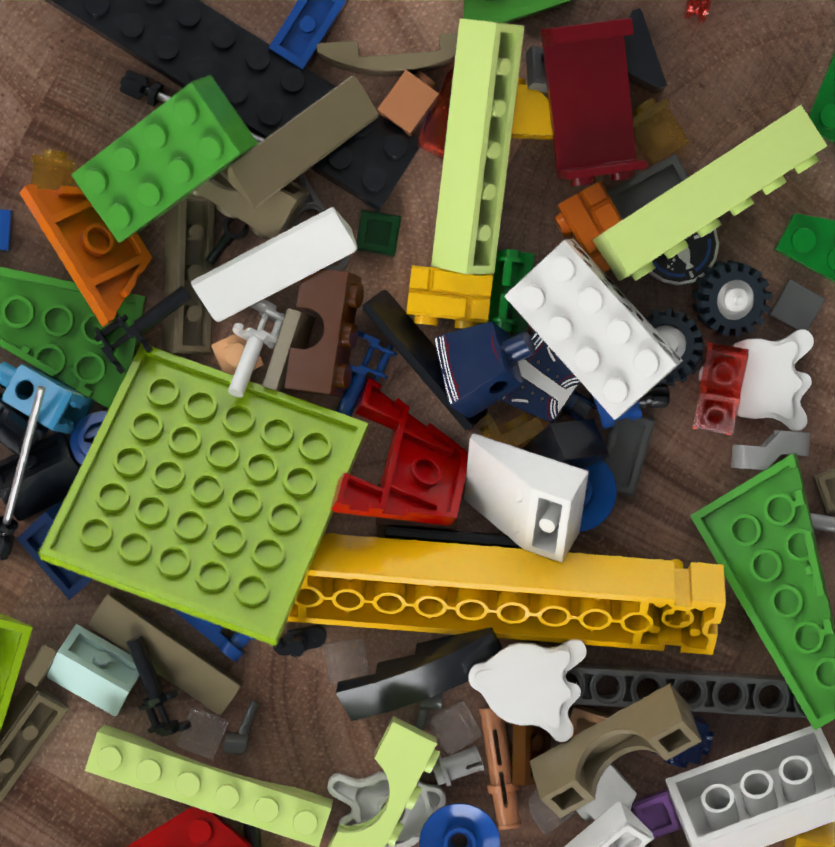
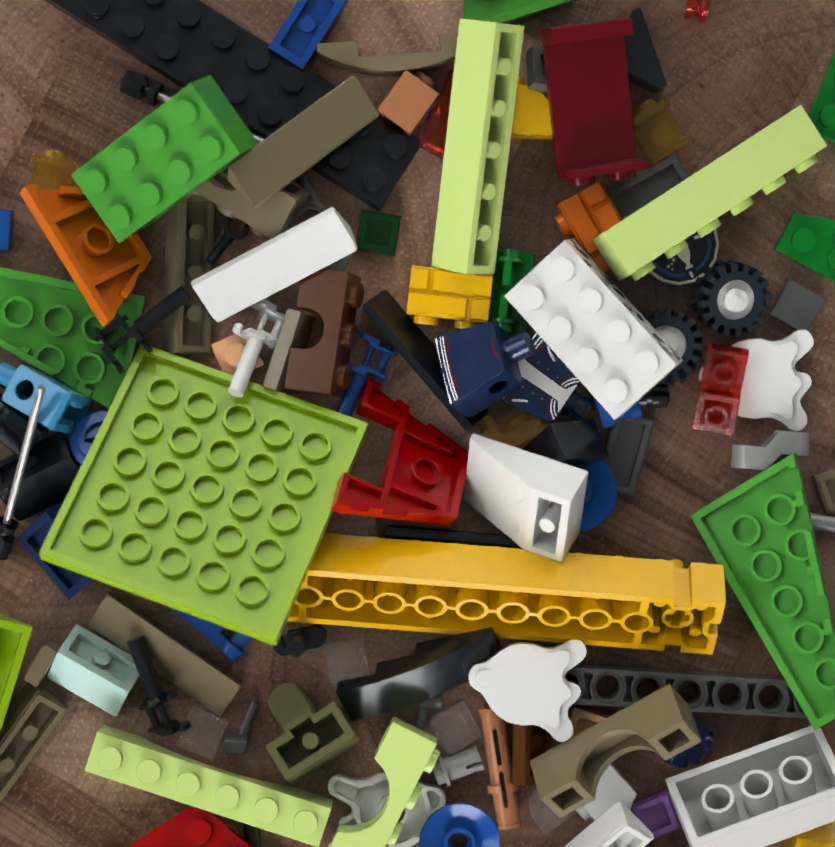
(309, 735): none -> olive brick

